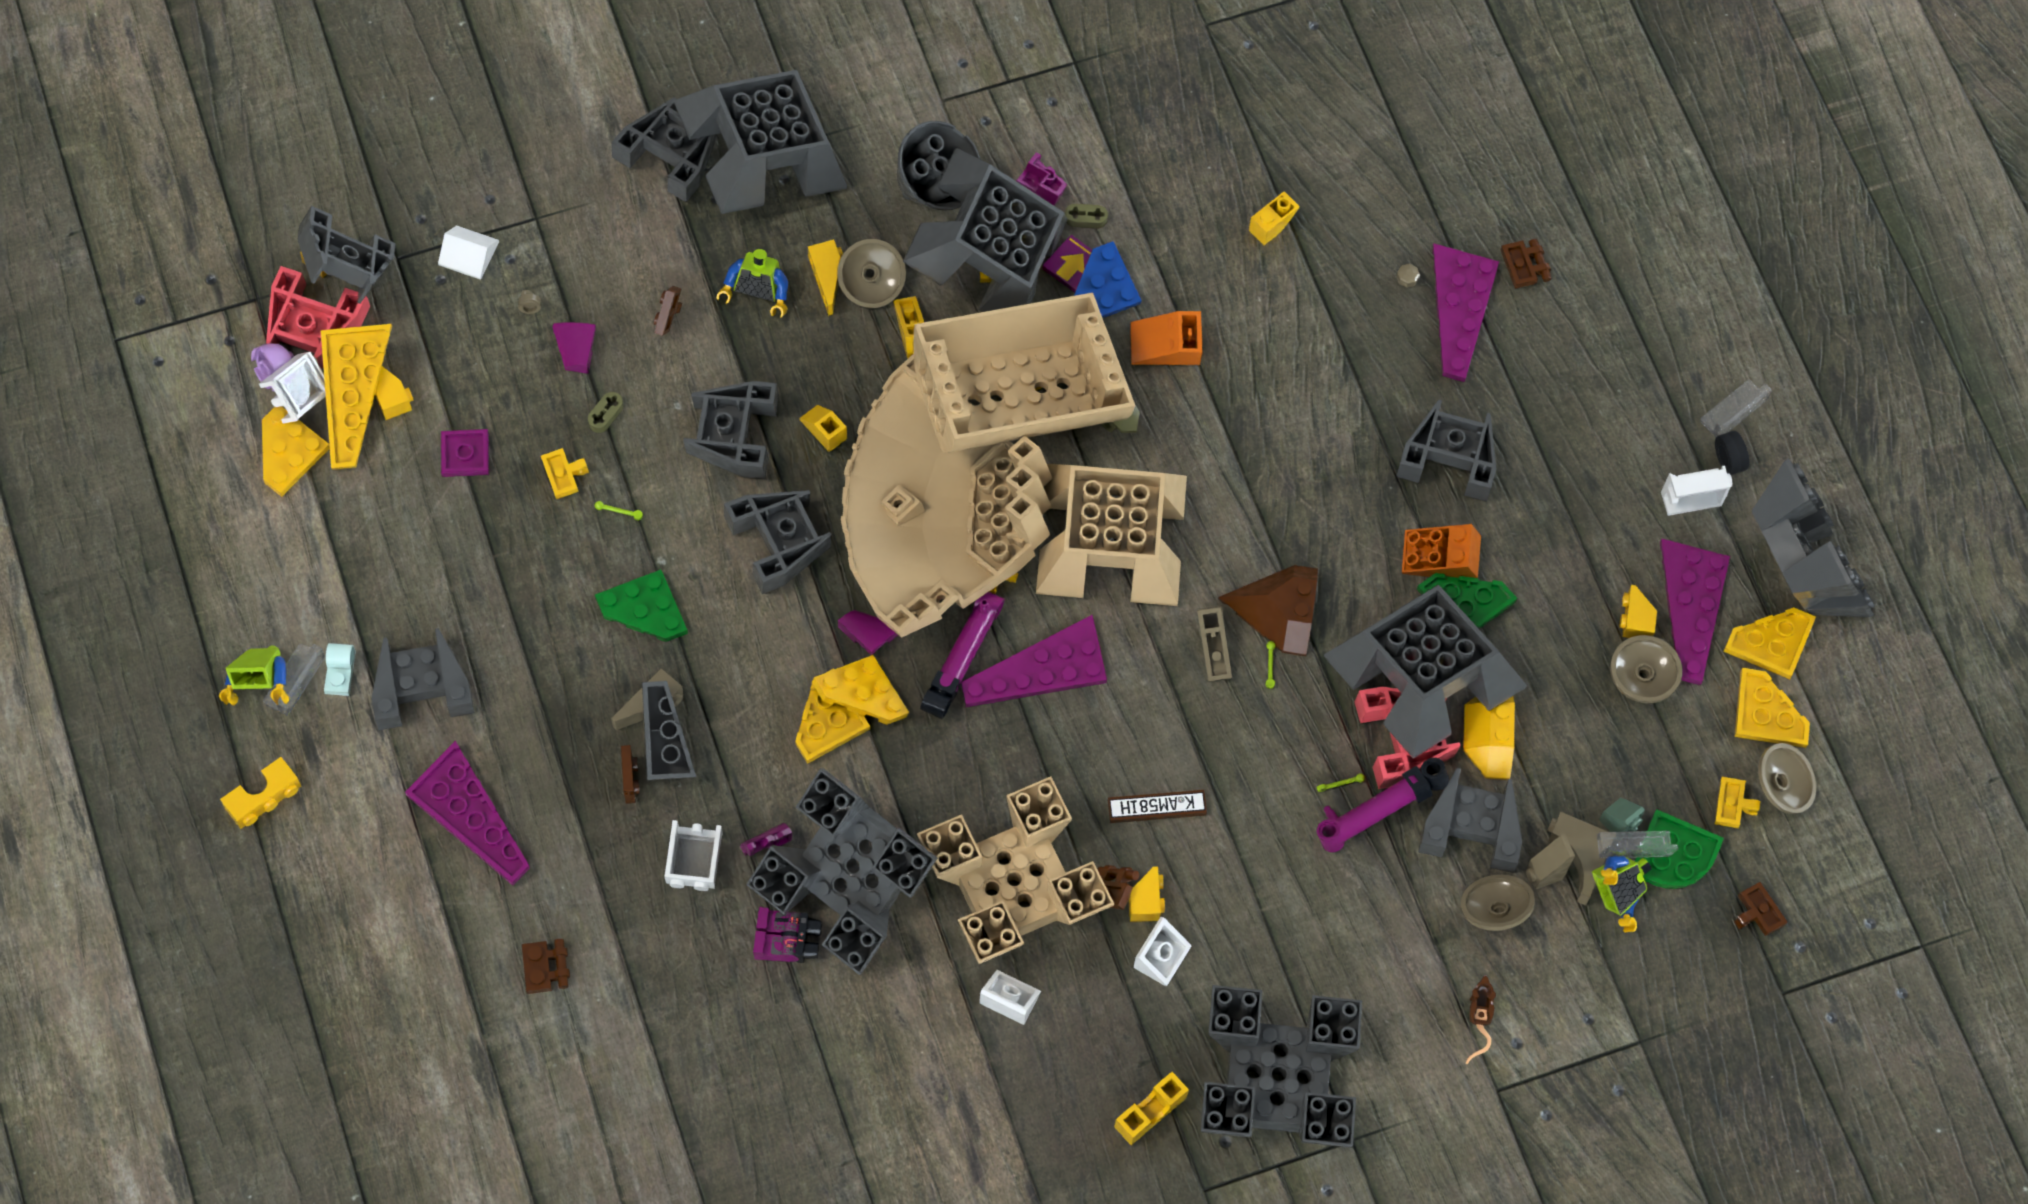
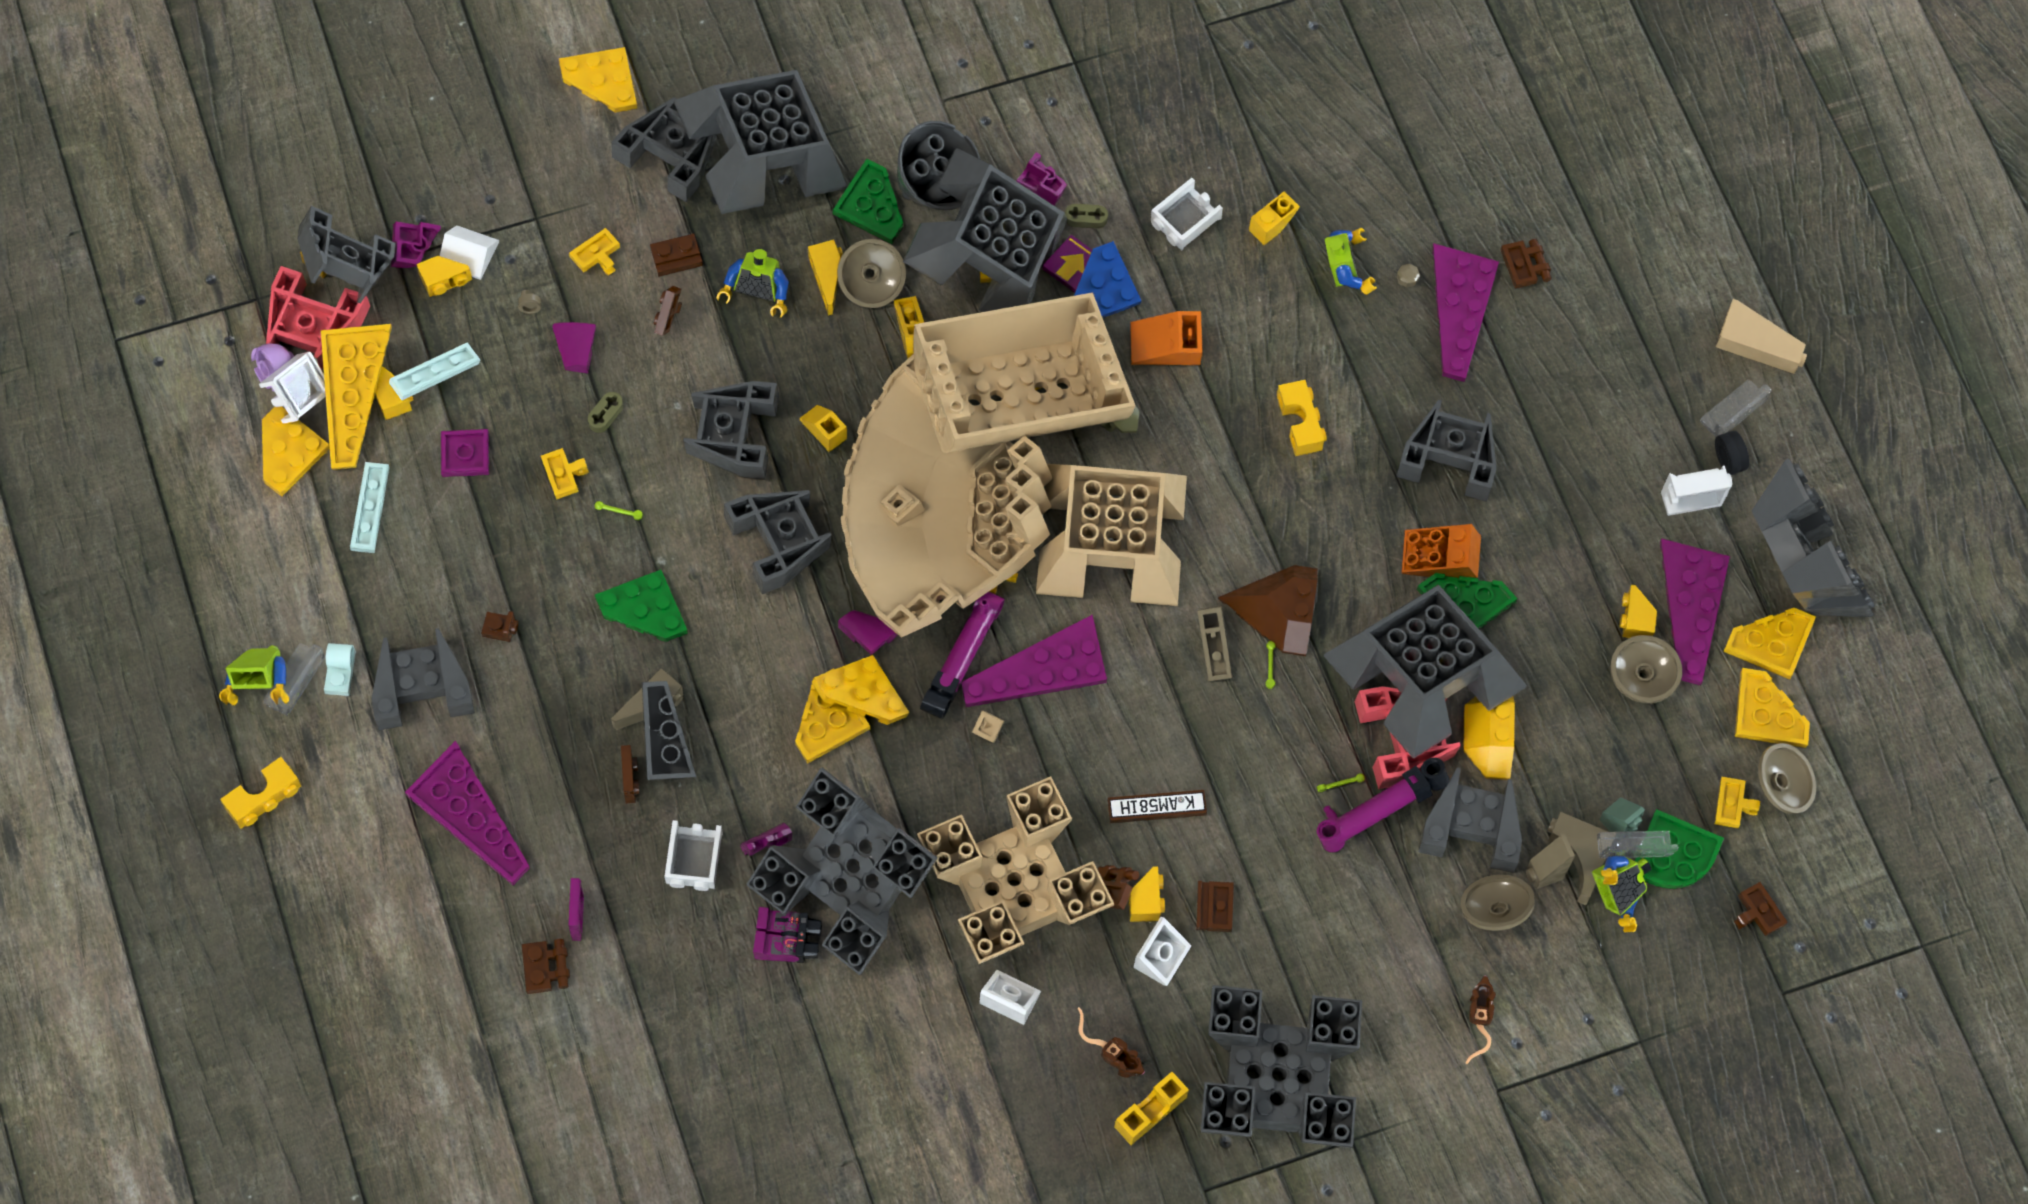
(369, 507): none -> light aqua tile
(412, 242): none -> magenta slope
(434, 371): none -> light aqua tile
(443, 274): none -> yellow slope
(500, 626): none -> reddish brown bracket
(576, 909): none -> magenta tile
(596, 251): none -> yellow plate
(602, 77): none -> yellow plate
(676, 255): none -> reddish brown plate
(871, 203): none -> green plate
(988, 726): none -> tan tile
(1116, 1053): none -> reddish brown animal
(1184, 215): none -> white window
(1215, 906): none -> reddish brown plate
(1297, 400): none -> yellow arch
(1342, 259): none -> torso
(1759, 339): none -> tan slope

